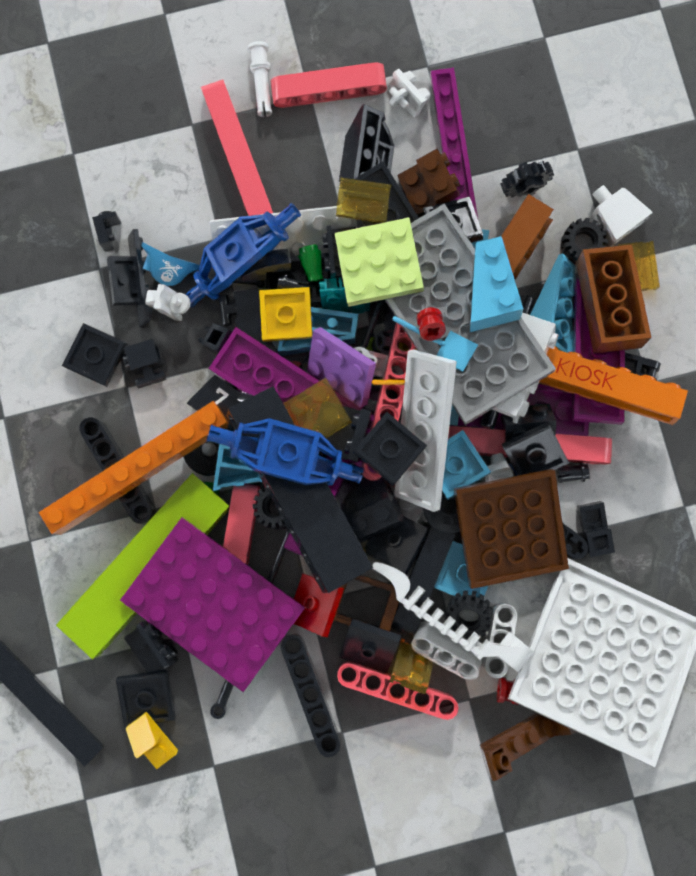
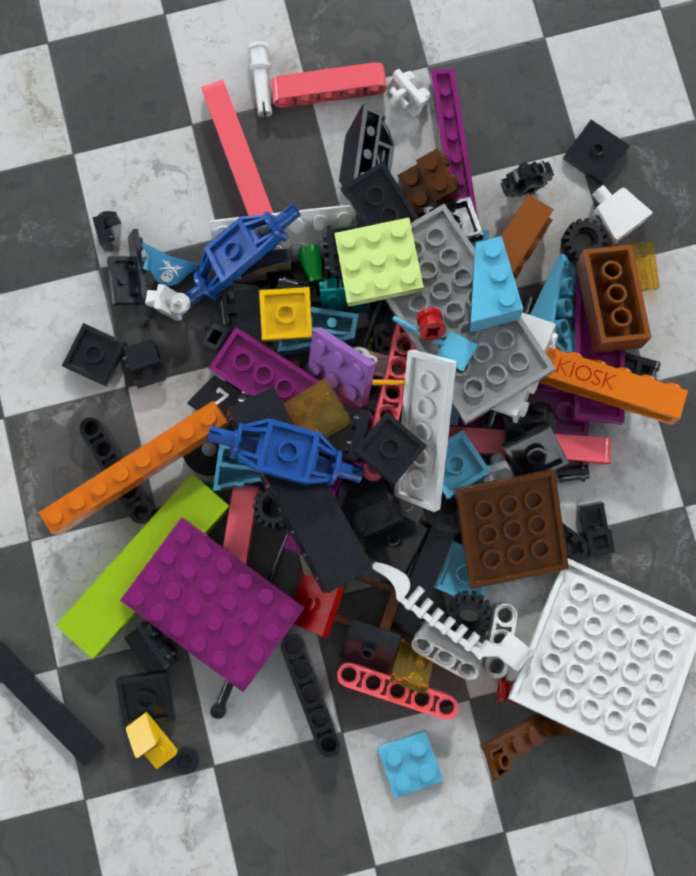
(185, 760): none -> black tile
(363, 200): clear yellow plate -> none
(410, 763): none -> medium azure plate
(596, 152): none -> black plate

